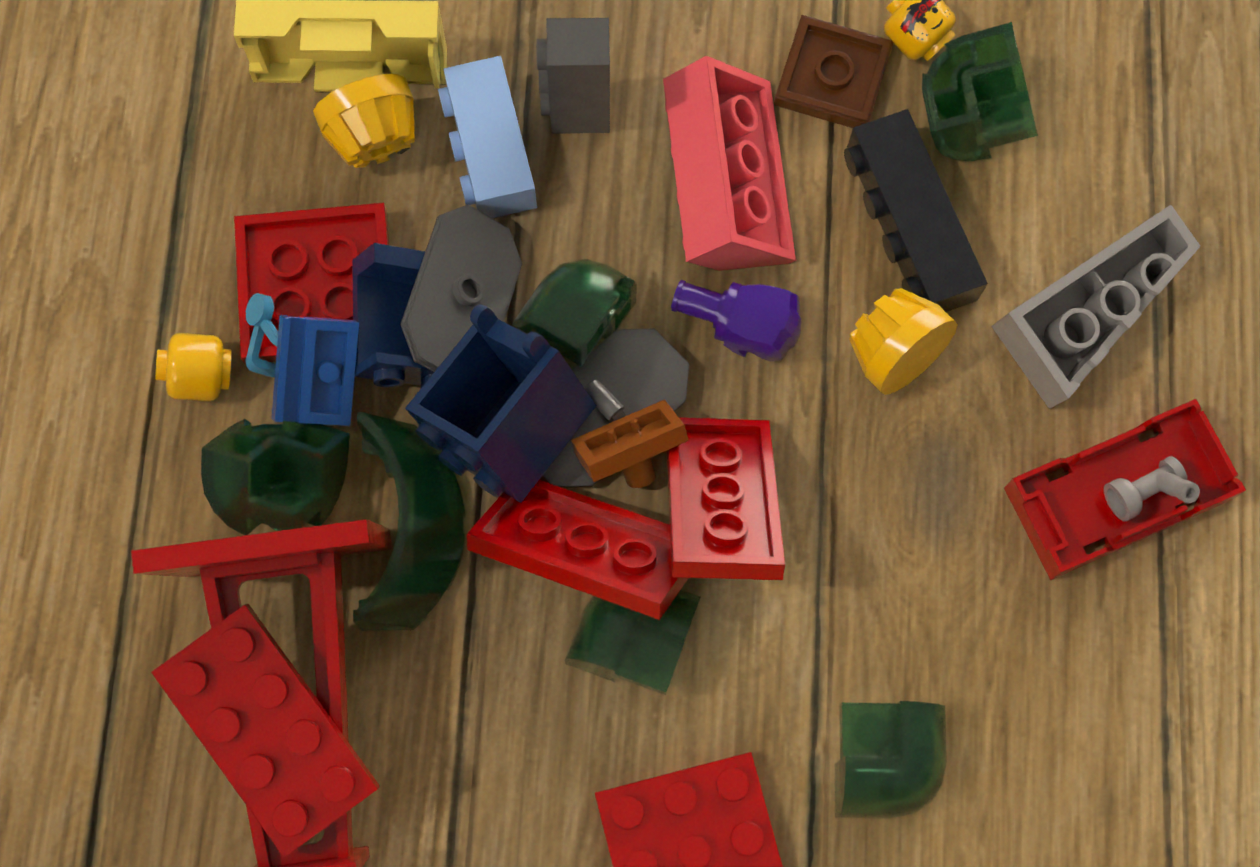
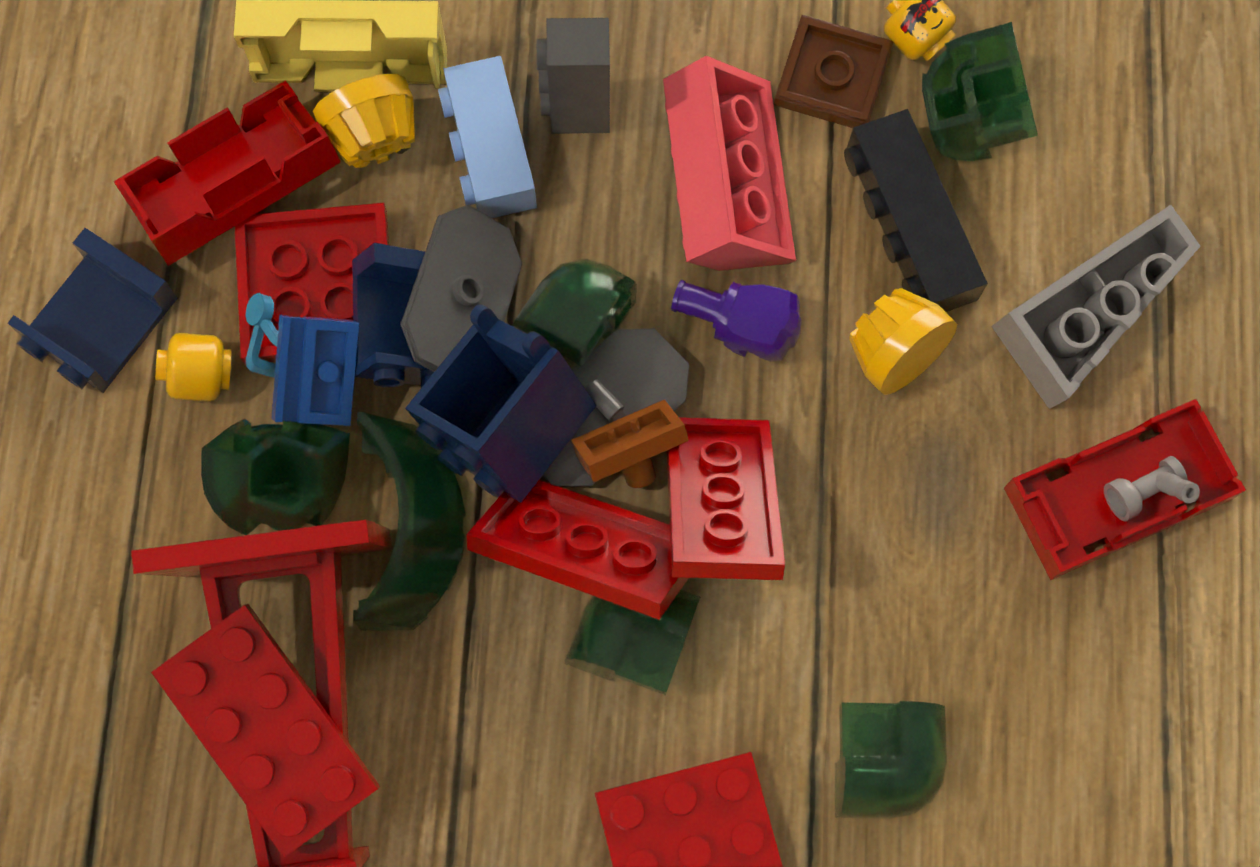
(97, 315): none -> dark blue panel
(227, 171): none -> red piece

